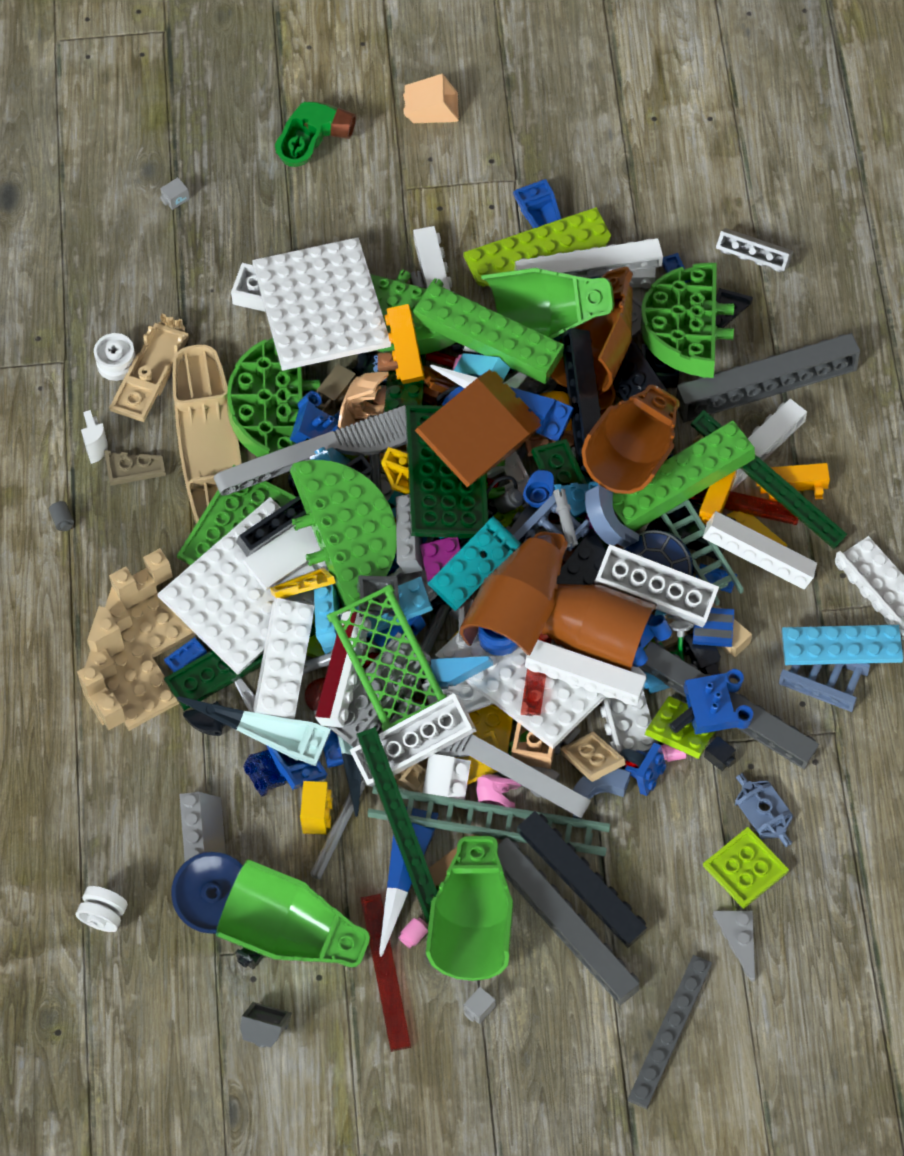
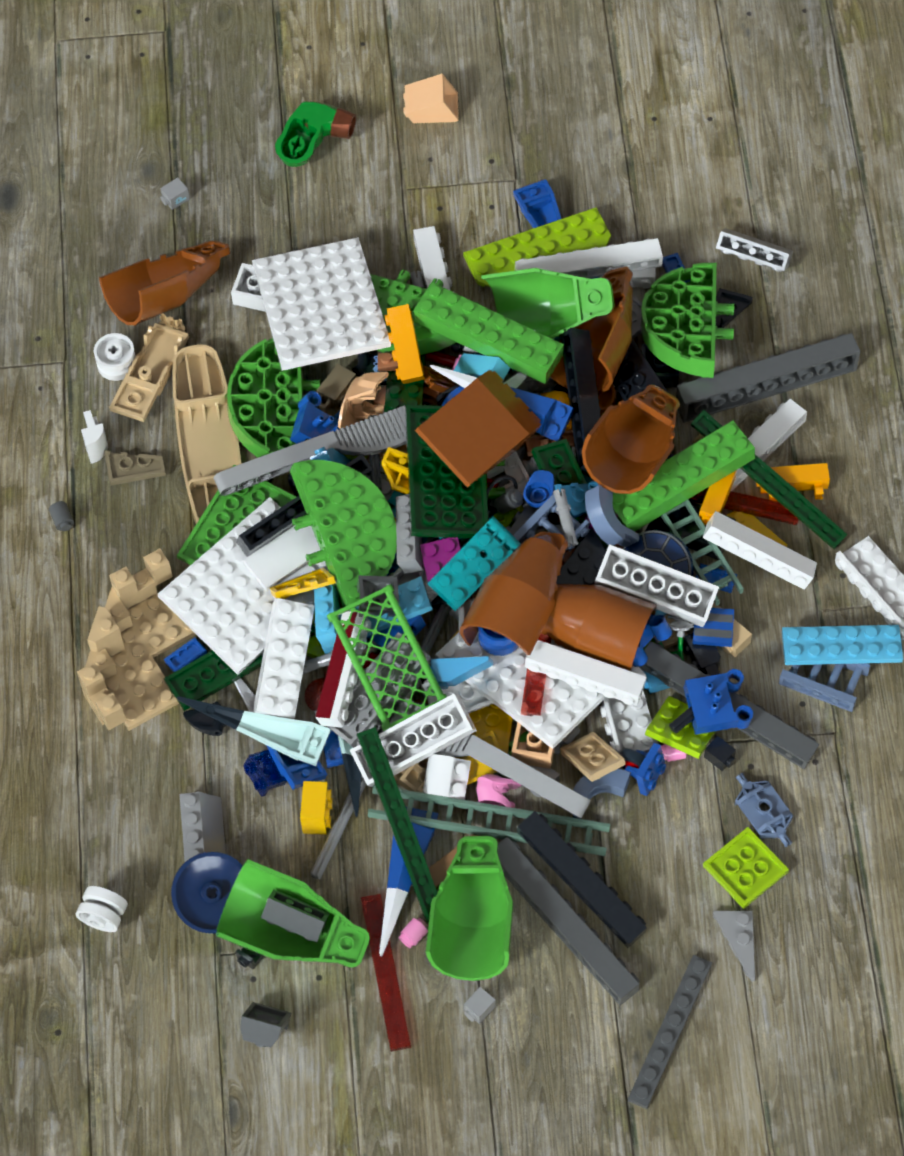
(162, 284): none -> dark orange windscreen
(295, 915): none -> dark grey brick
(530, 466): none -> light grey wheel

